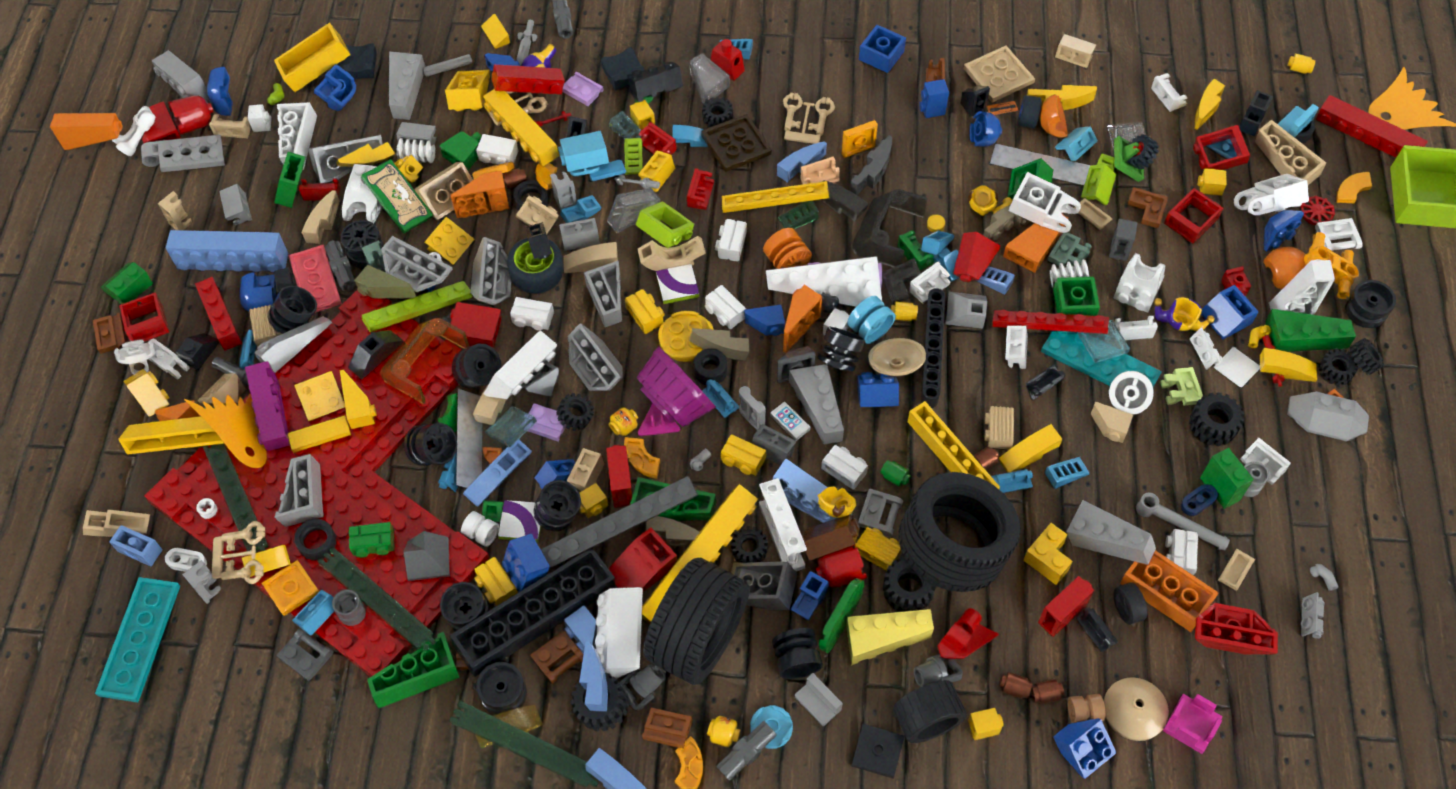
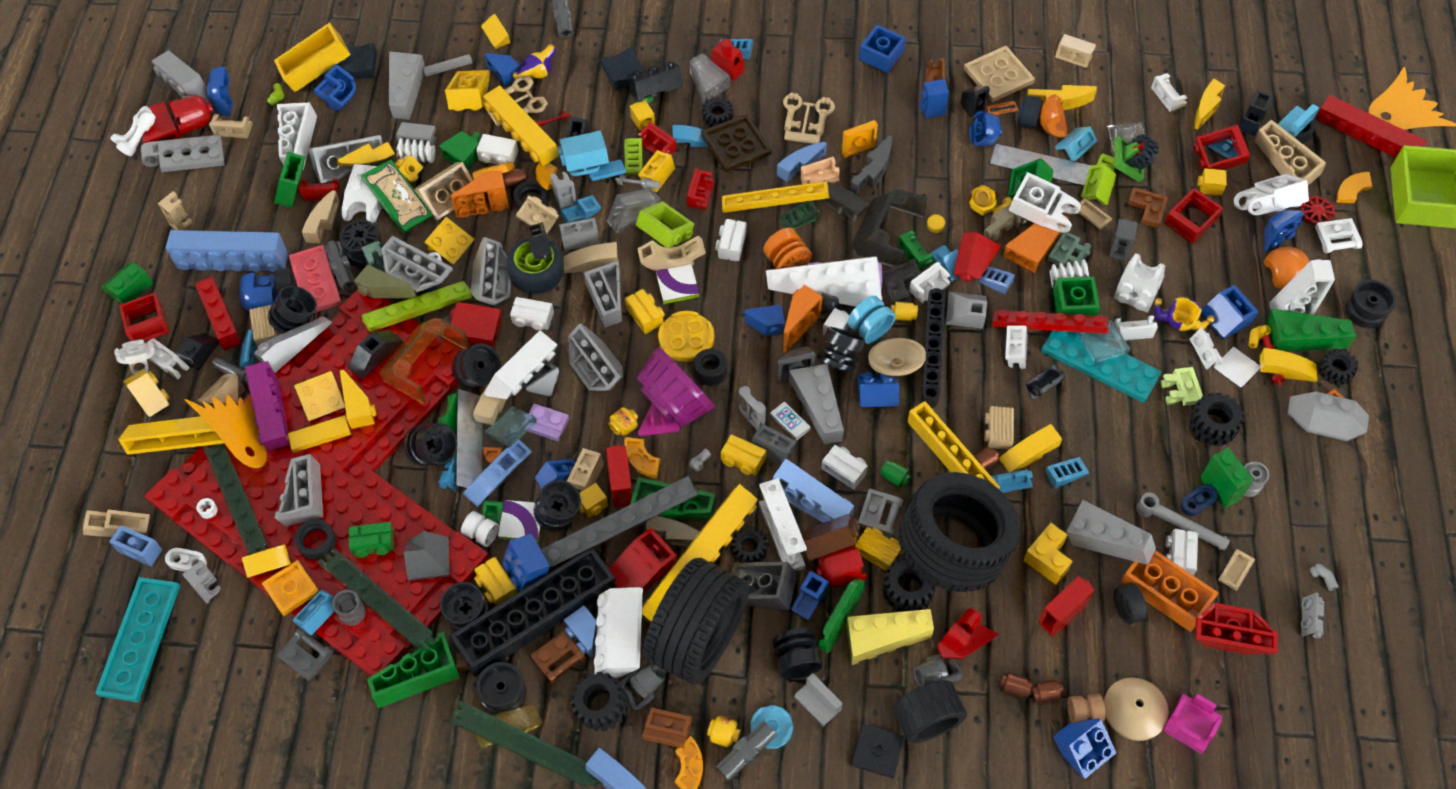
(84, 129): orange slope -> none
(109, 333): dark orange plate -> none
(177, 411): orange slope -> none
(235, 204): light grey hinge -> none
(245, 572): tan piece -> none
(259, 118): white brick -> none
(525, 42): light grey sword -> none
(527, 79): red brick -> none
(578, 403): black tyre -> none
(582, 89): lavender plate -> none
(593, 679): medium blue slope -> none
(622, 117): clear light blue slope -> none
(720, 339): dark tan slope -> none
(720, 398): dark azure hinge -> none
(725, 307): white brick -> none
(836, 502): yellow hair -> none
(936, 242): dark azure slope -> none
(985, 723): yellow brick -> none
(1096, 629): black hinge -> none
(1111, 421): tan slope -> none
(1131, 392): white wheel -> none
(1238, 278): red brick -> none
(1264, 454): white hinge -> none
(1301, 63): yellow brick -> none
(1342, 265): light orange piece -> none
(1366, 356): black tyre -> none

